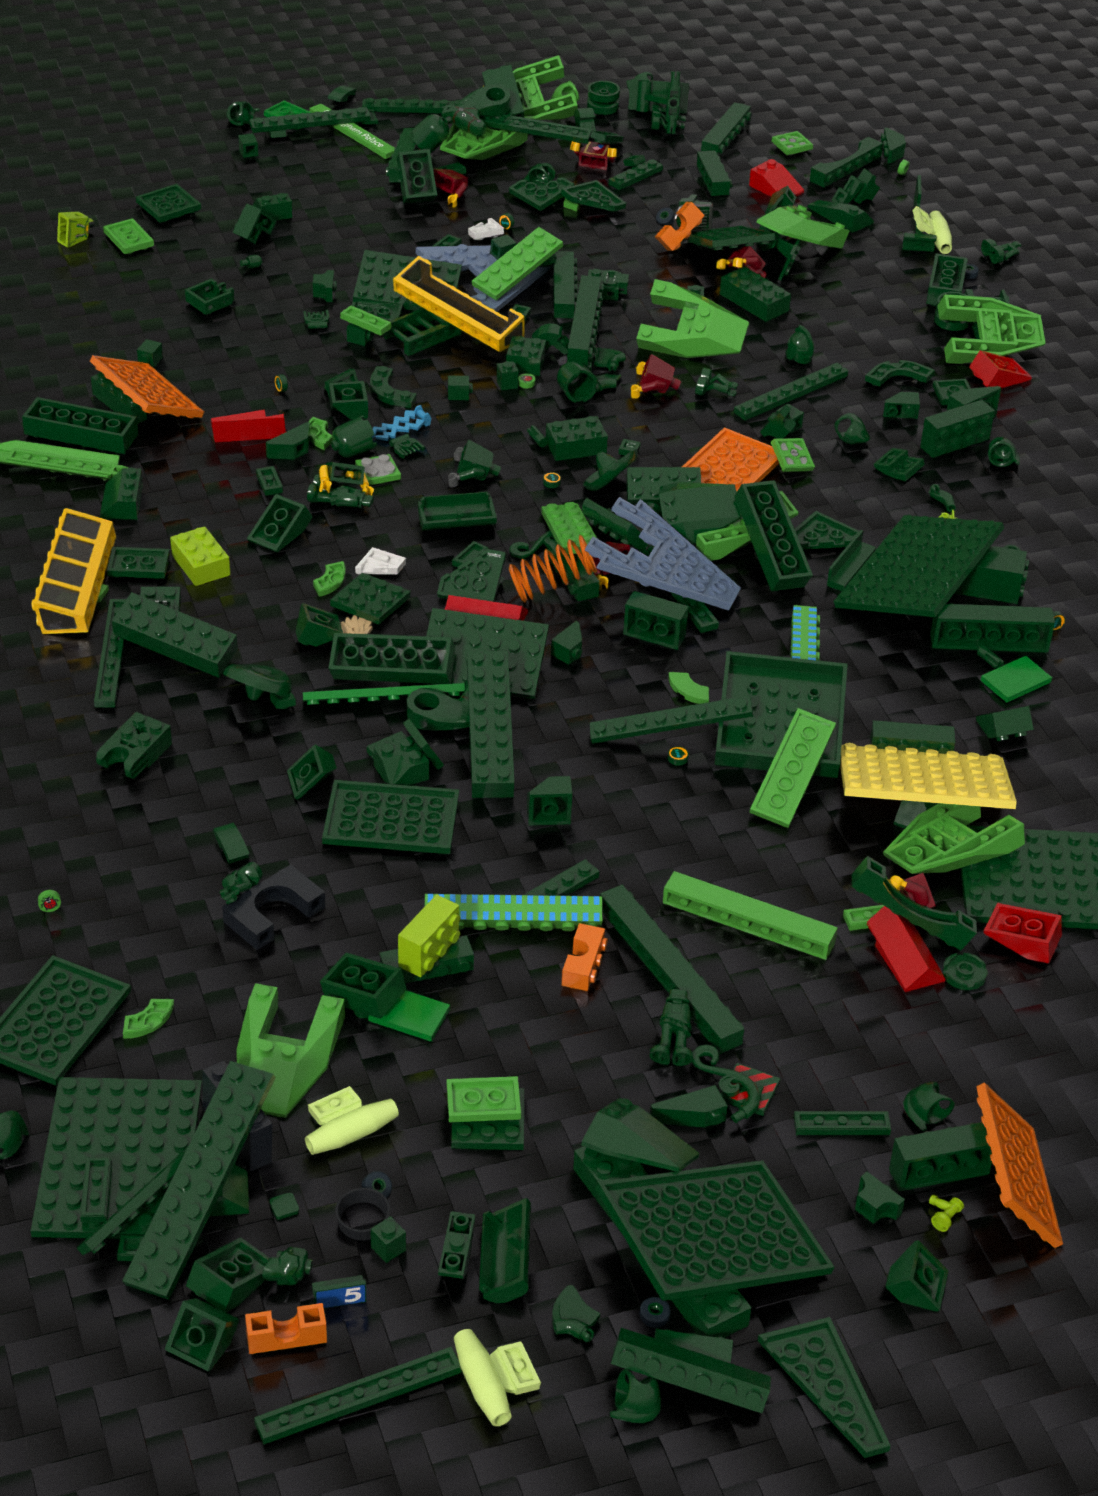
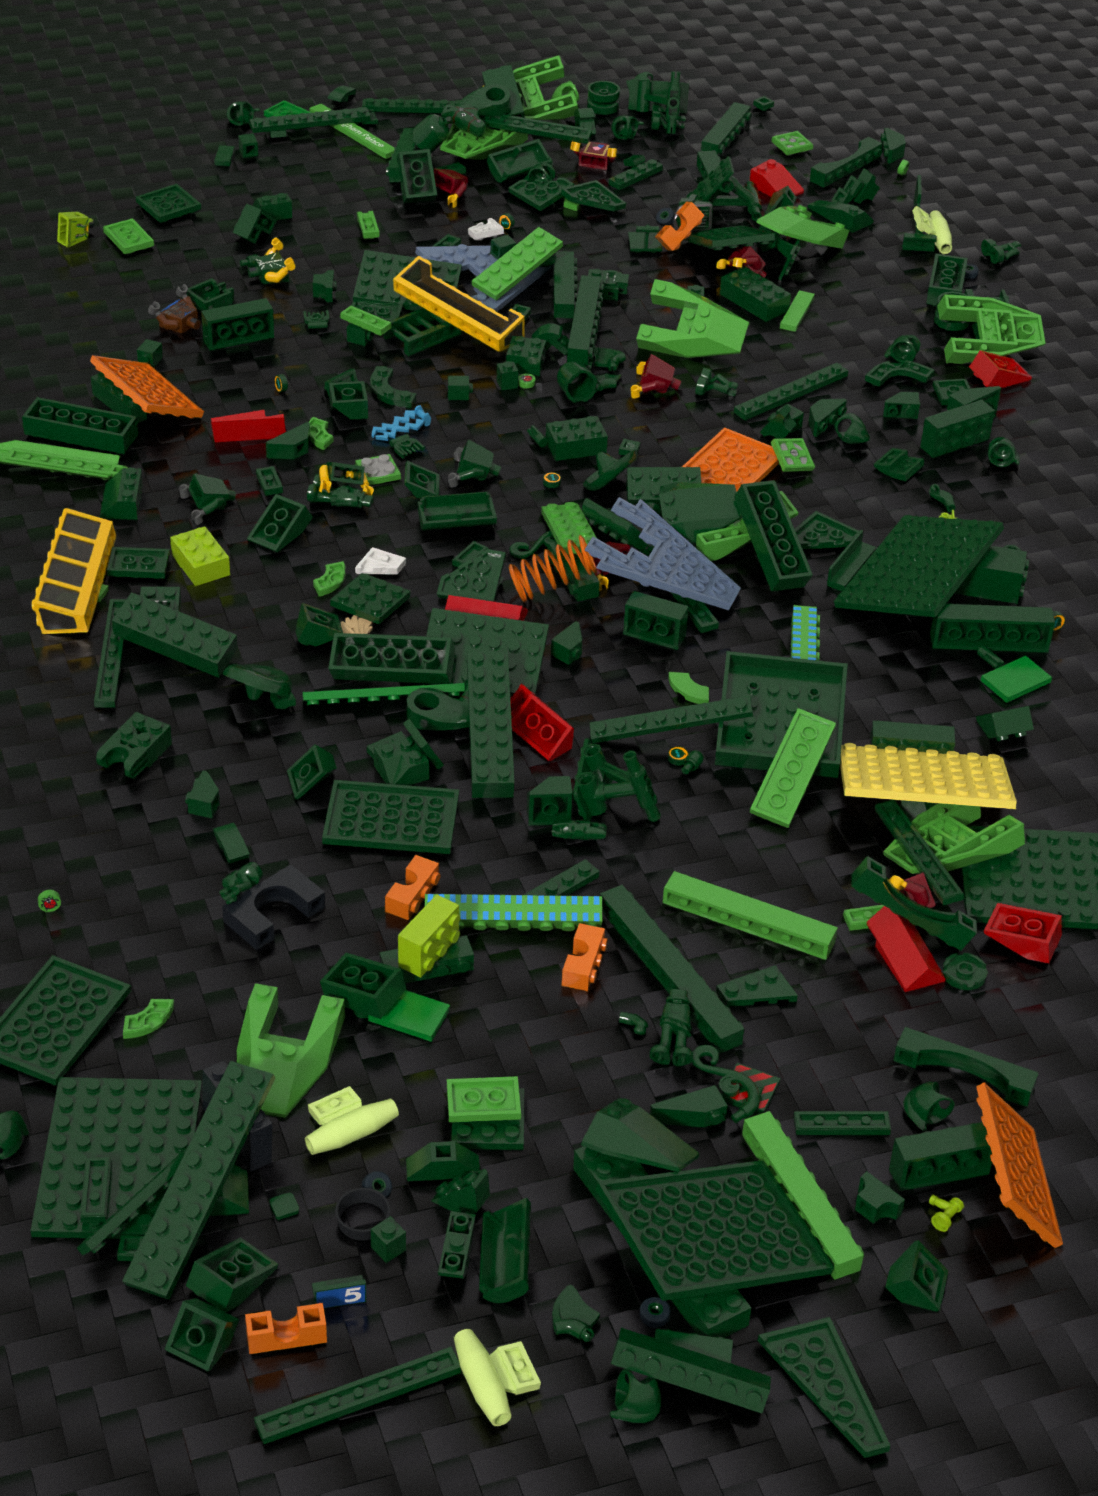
(179, 315): none -> reddish brown torso
(204, 797): none -> dark green slope
(208, 495): none -> dark green torso
(224, 155): none -> dark green tile
(237, 324): none -> dark green brick
(271, 266): none -> torso
(288, 1266): dark green head -> none
(353, 438): dark green cylinder -> none
(368, 225): none -> bright green plate
(420, 878): none -> orange arch
(421, 480): none -> dark green slope
(441, 1162): none -> dark green slope
(464, 1193): none -> dark green slope
(517, 160): none -> dark green container
(540, 724): none -> red slope
(579, 830): none -> dark green hinge
(595, 784): none -> dark green plate
(606, 137): dark green plate -> none
(626, 126): none -> dark green piece
(635, 1020): none -> dark green arm
(644, 239): none -> dark green plate
(692, 761): none -> dark green cylinder
(723, 181): none -> dark green plate
(755, 987): none -> dark green wing
(763, 103): none -> dark green plate
(776, 1149): none -> bright green brick
(797, 311): none -> bright green tile
(800, 346): dark green helmet -> none
(825, 413): none -> dark green slope
(904, 348): none -> dark green piece
(919, 852): none -> dark green tile
(923, 1049): none -> dark green arch

